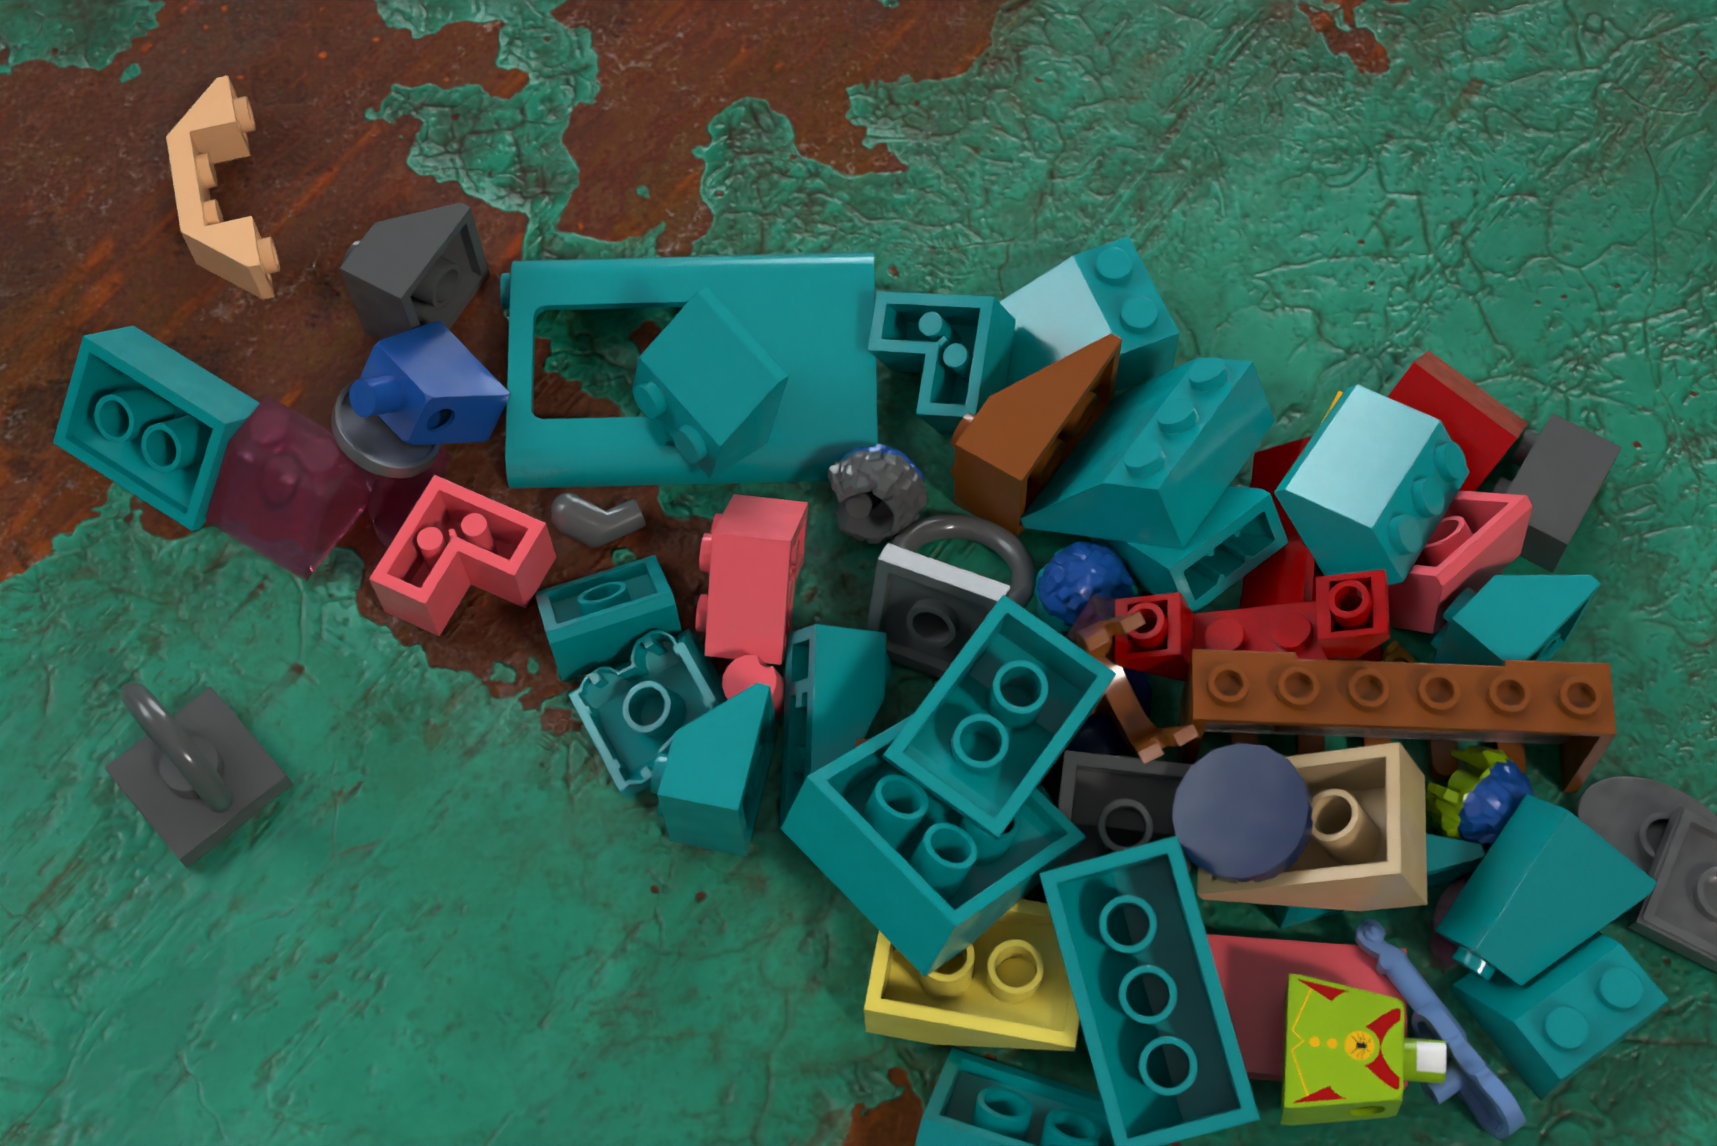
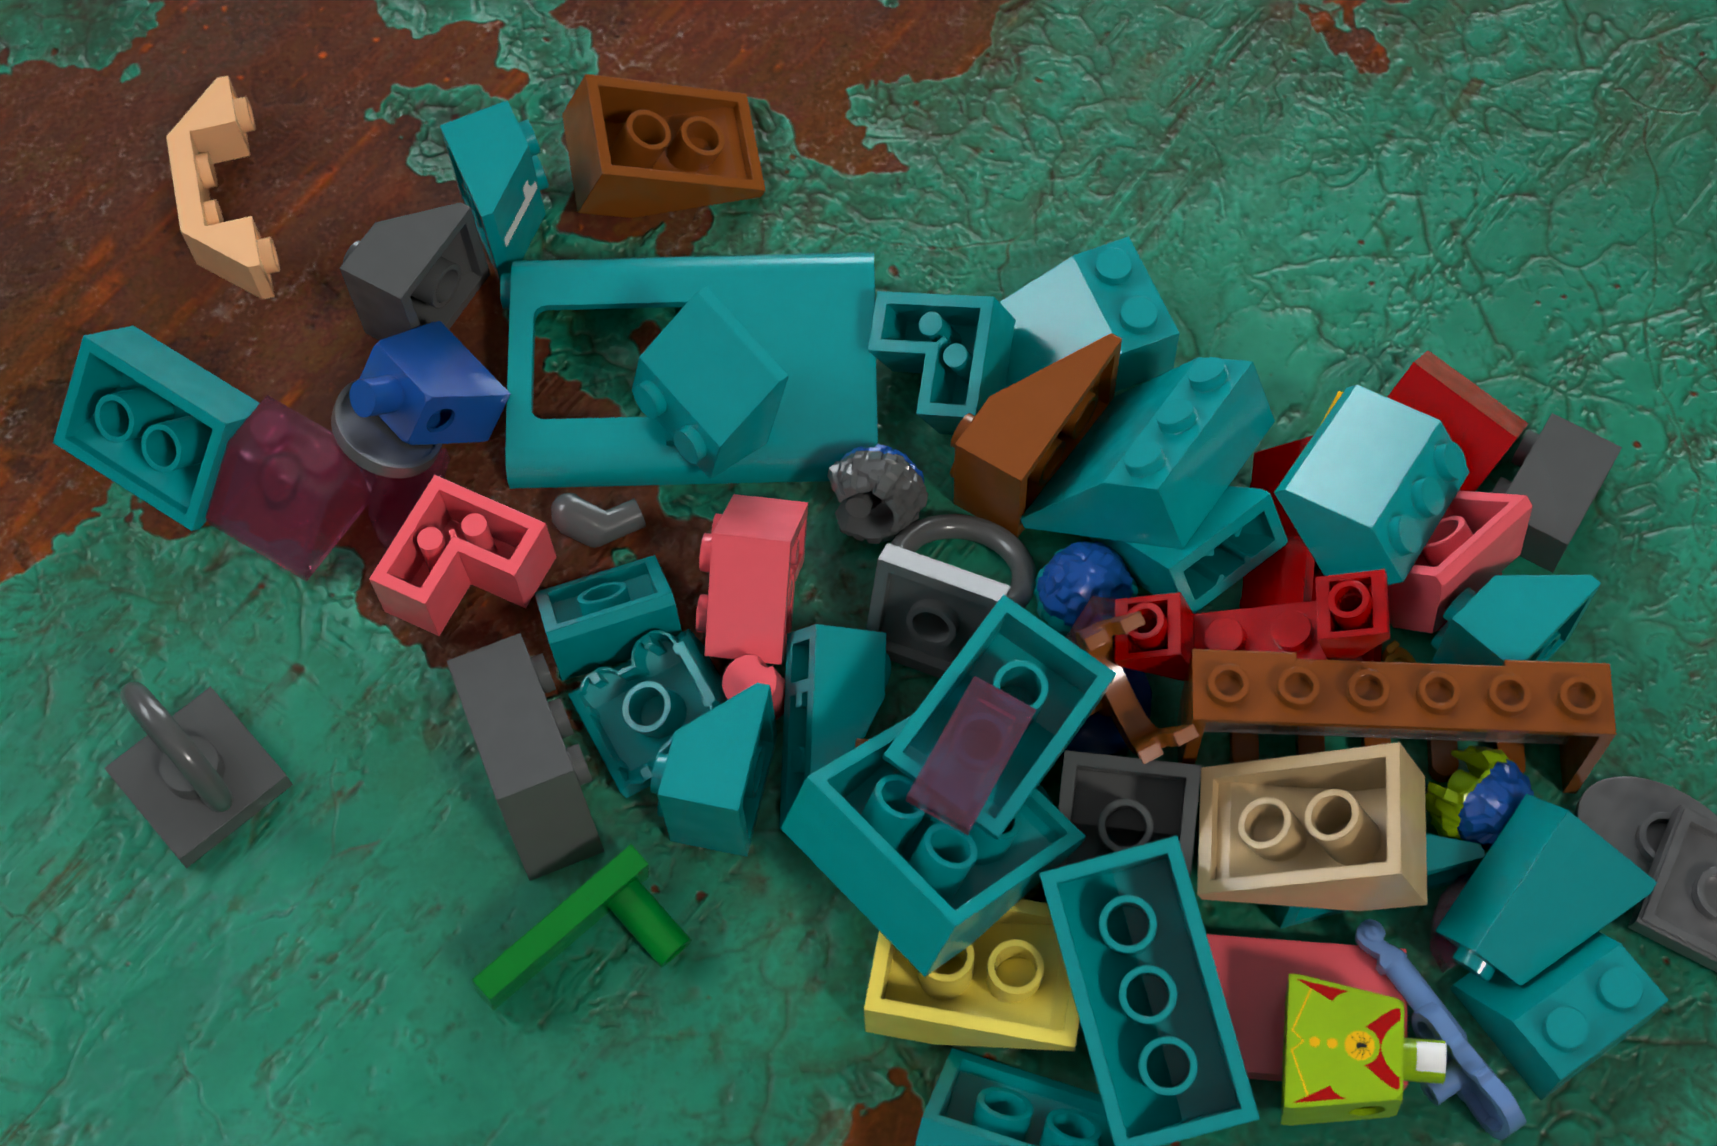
(498, 179): none -> teal slope
(525, 754): none -> dark grey wedge
(612, 888): none -> green piece
(658, 147): none -> dark orange slope
(970, 755): none -> clear pink tile
(1243, 813): dark blue tile -> none

